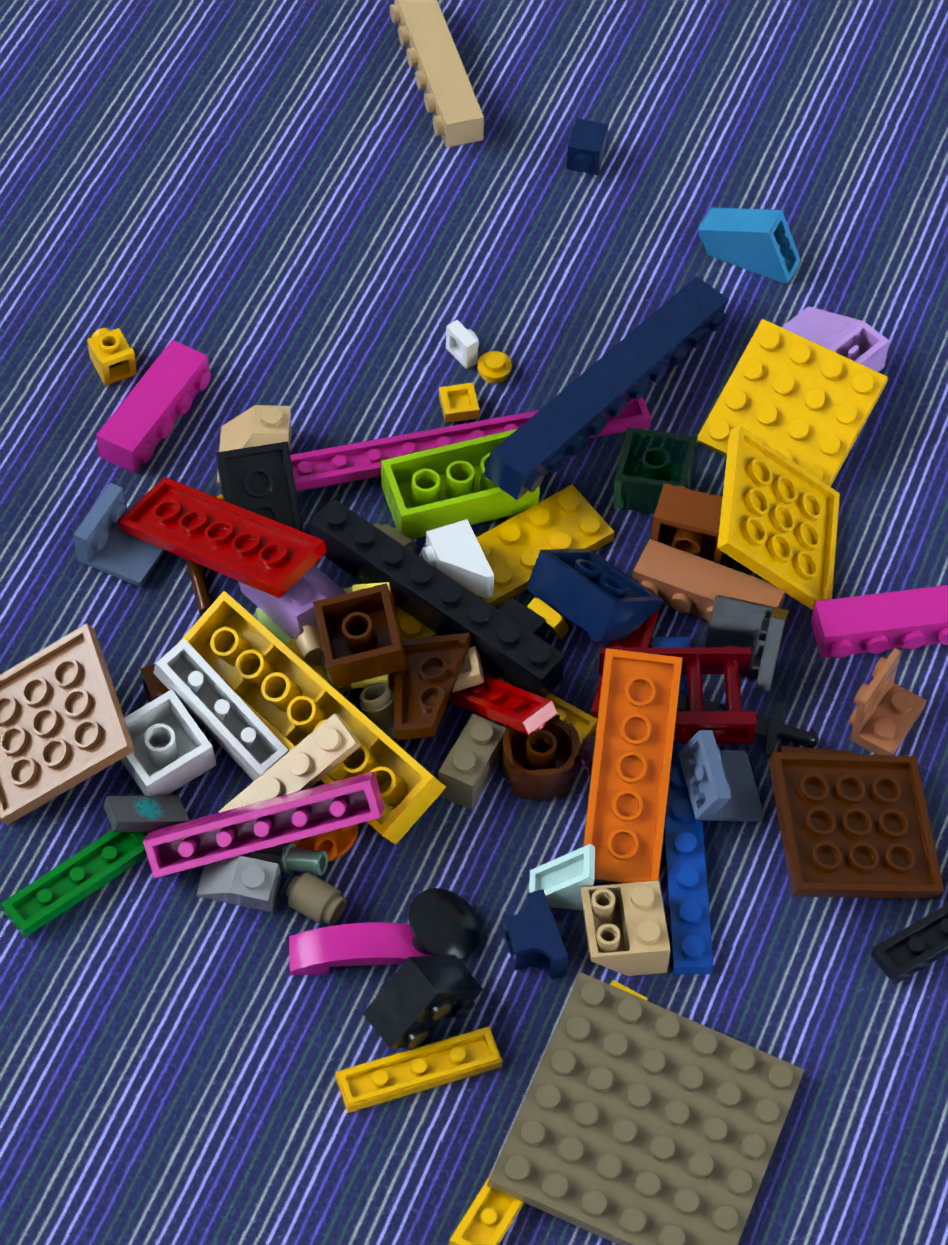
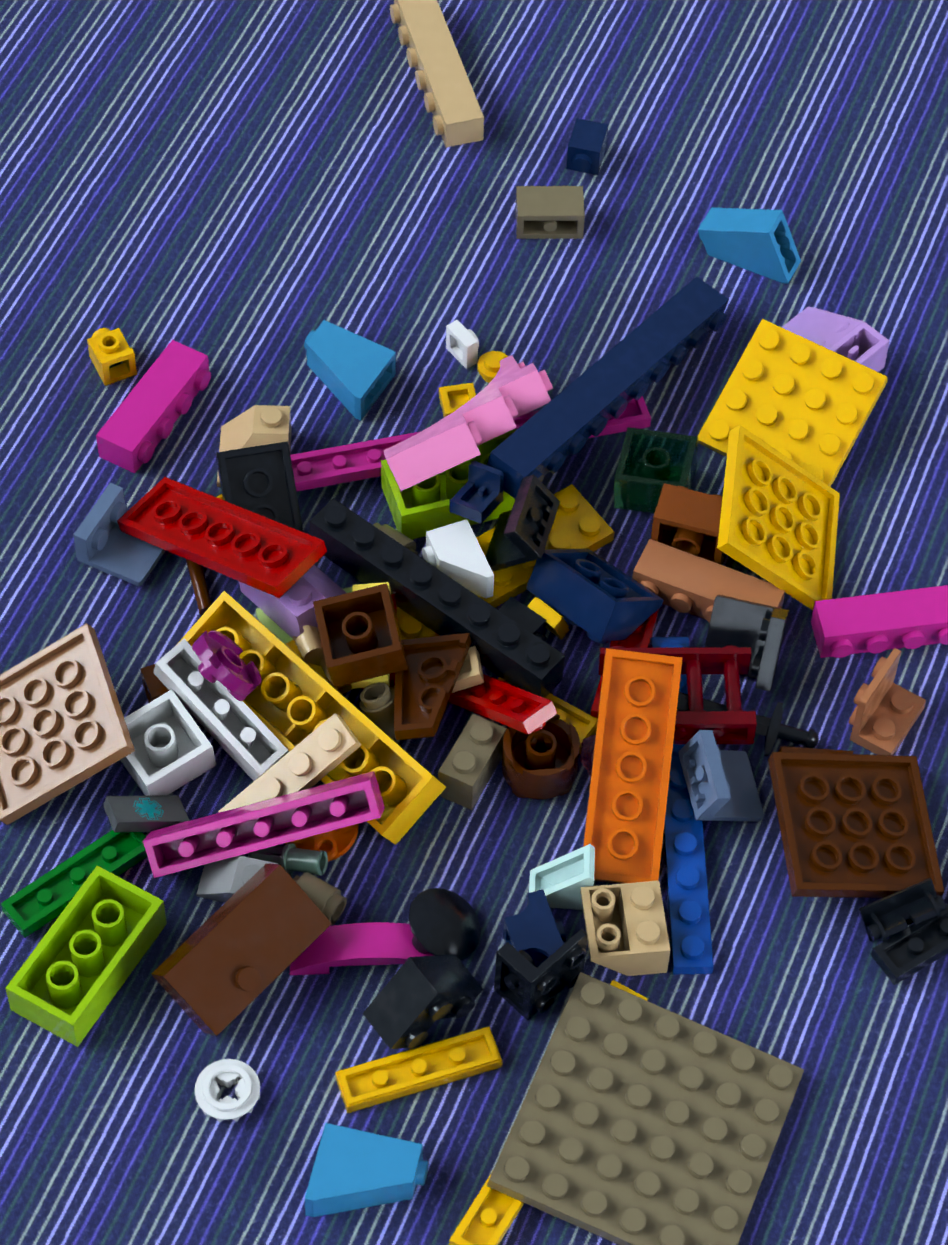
(86, 956): none -> lime brick
(222, 663): none -> magenta plate
(227, 1073): none -> white gear
(241, 949): none -> reddish brown brick
(350, 366): none -> dark azure slope
(362, 1171): none -> dark azure slope
(455, 438): none -> bright pink arch
(480, 494): none -> dark blue bracket
(525, 529): none -> black bracket
(534, 988): none -> black bracket
(549, 212): none -> dark tan brick
(901, 909): none -> black hinge

